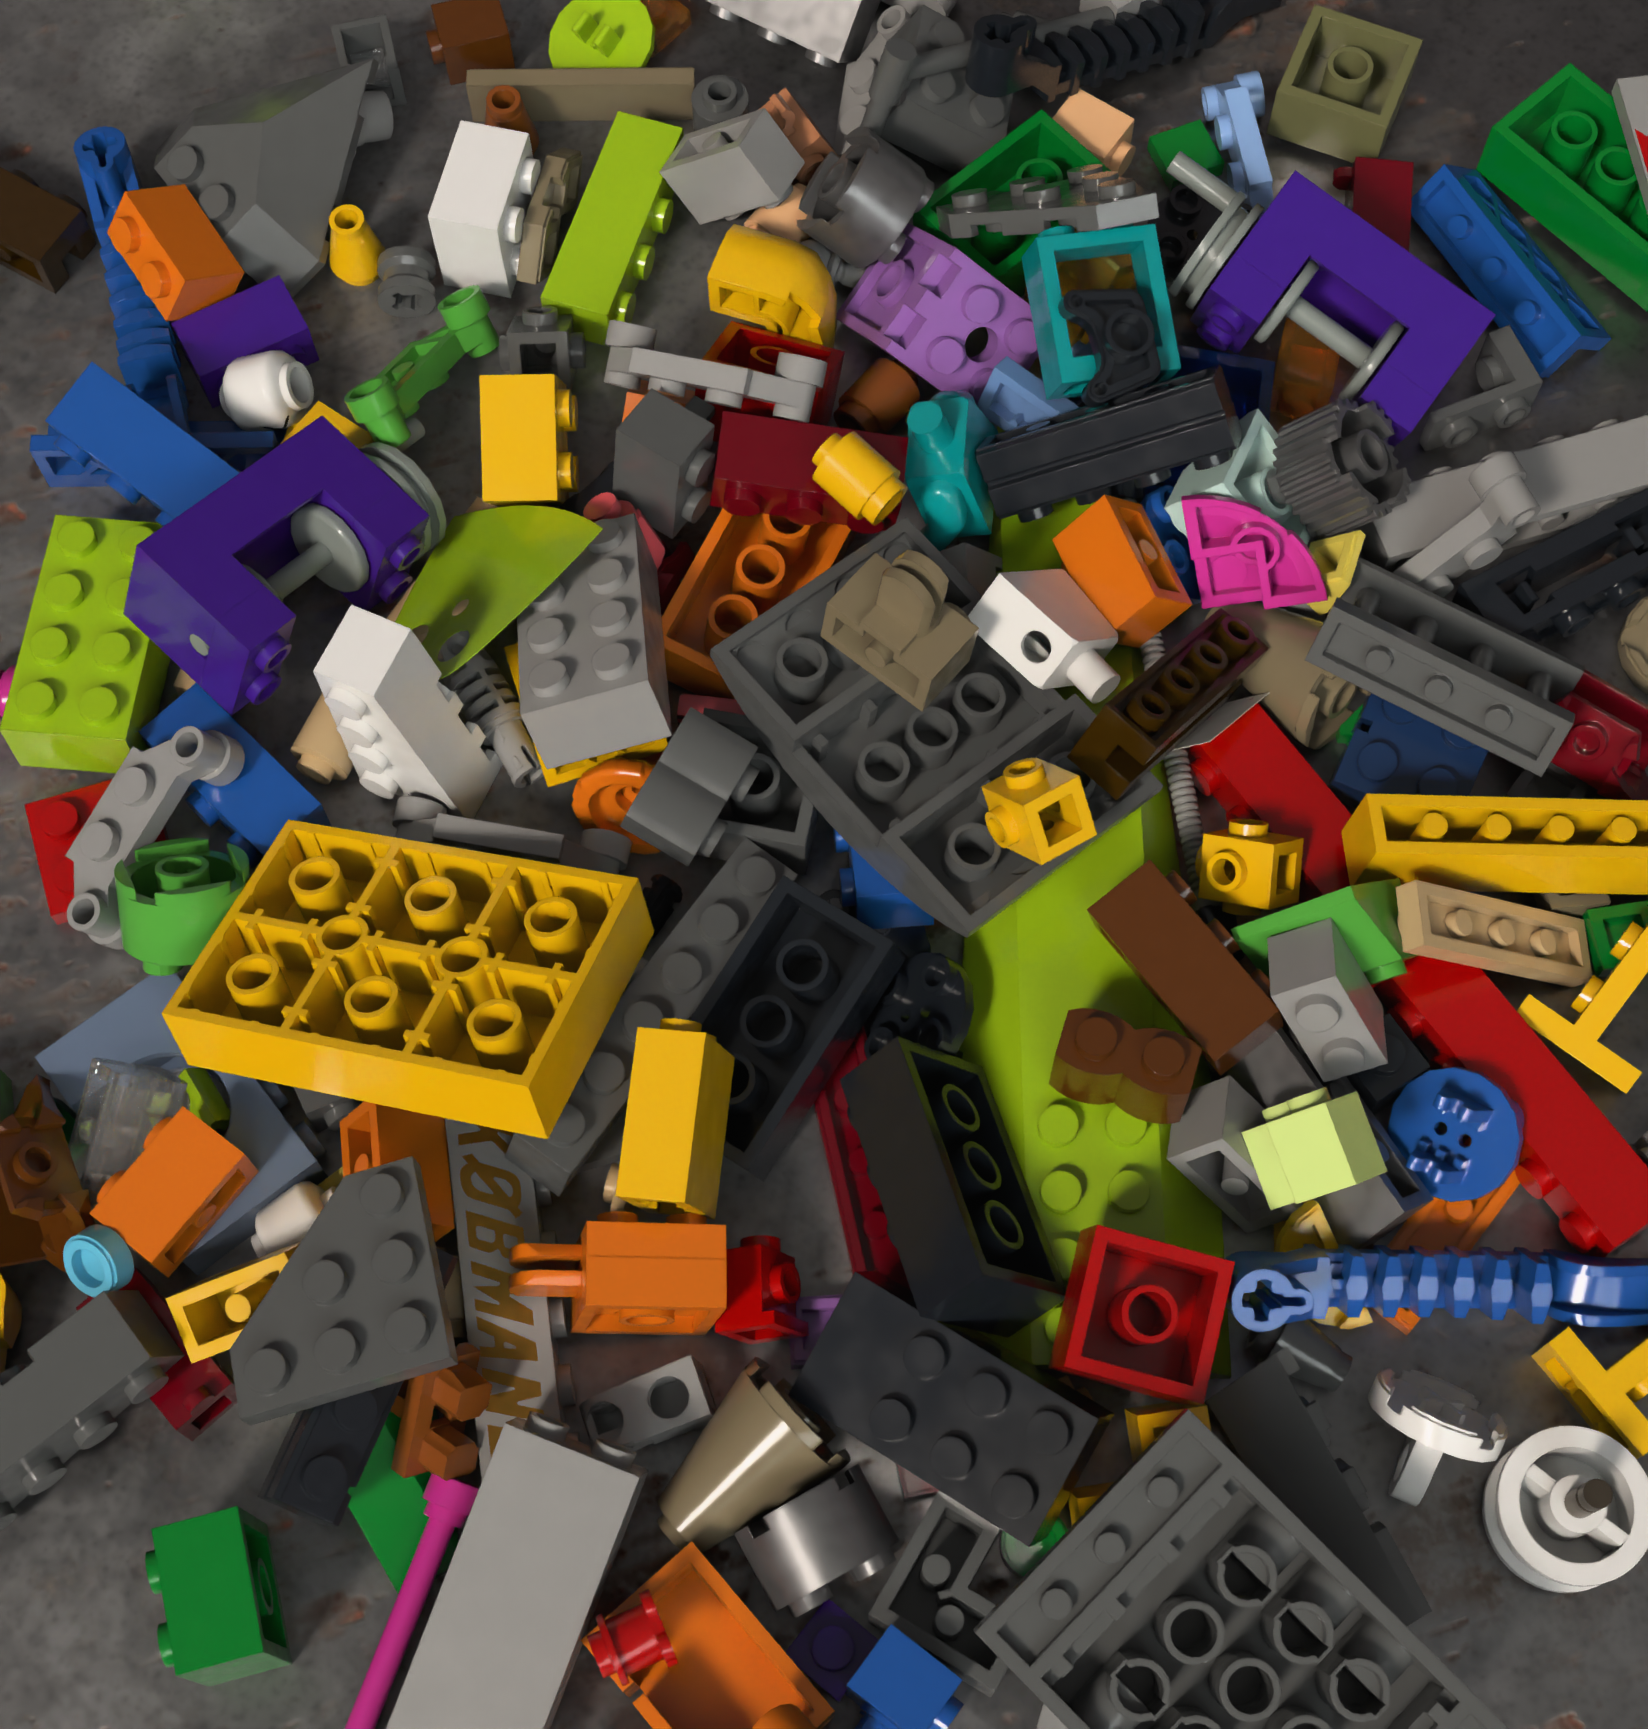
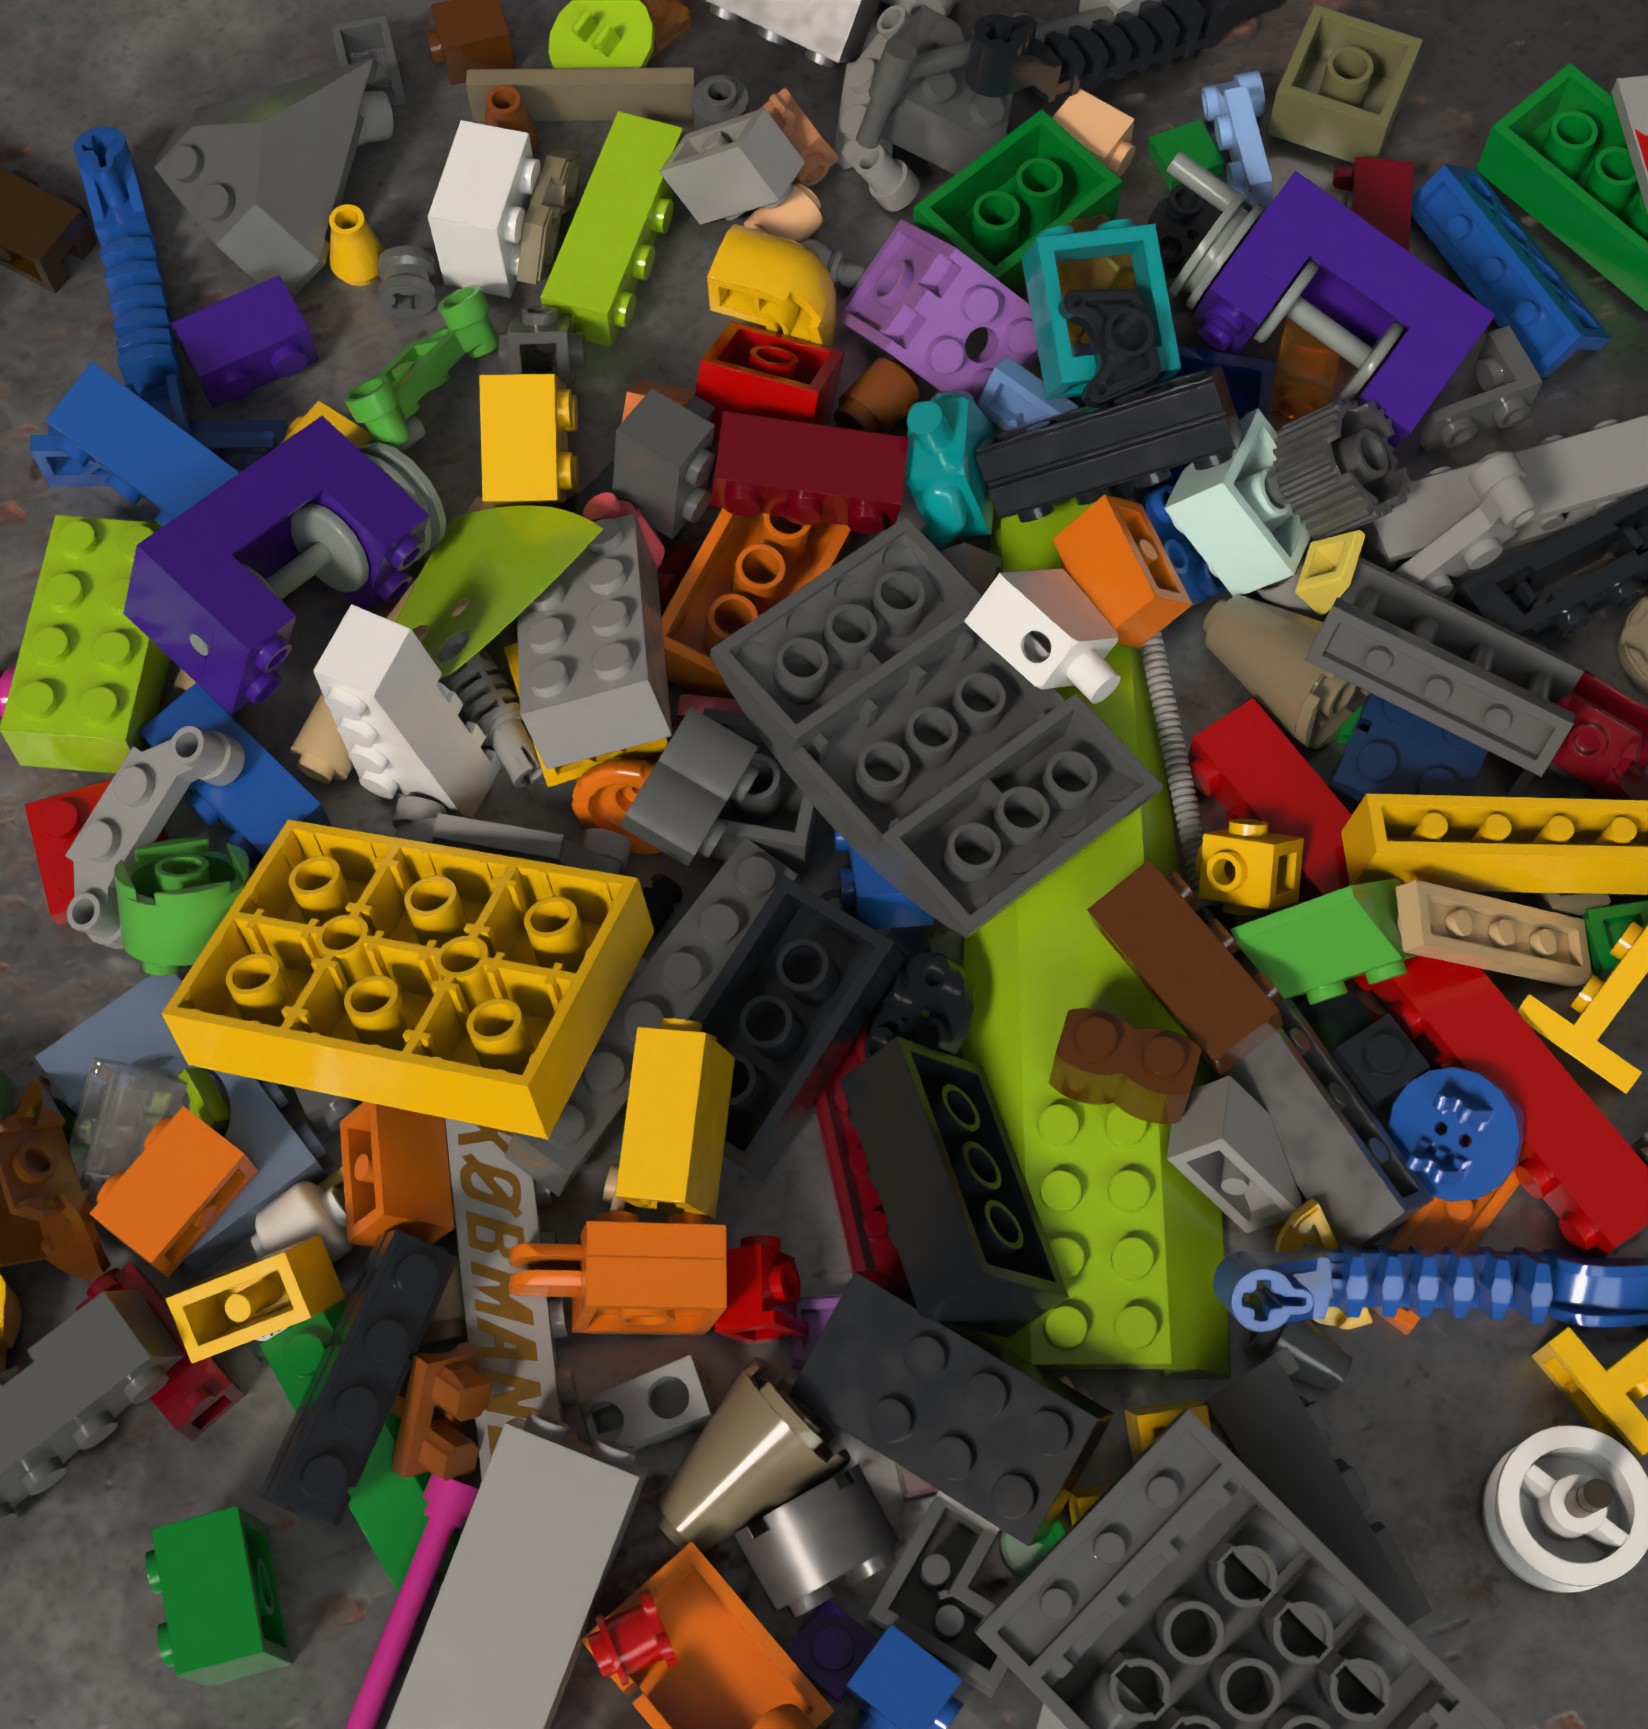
(98, 1260): medium azure tile -> none
(173, 250): orange brick -> none
(266, 391): white head -> none
(351, 1304): dark grey plate -> none
(634, 359): light grey plate -> none
(858, 477): yellow brick -> none
(864, 199): flat silver brick -> none
(899, 627): dark tan brick -> none
(1038, 810): yellow brick -> none
(1085, 200): dark grey plate -> none
(1142, 1315): red brick -> none
(1167, 703): dark brown brick -> none
(1220, 720): white sticker -> none
(1247, 556): dark pink brick -> none
(1313, 1147): yellowish green brick -> none
(1327, 1000): light grey brick -> none
(1436, 1422): white tile -> none

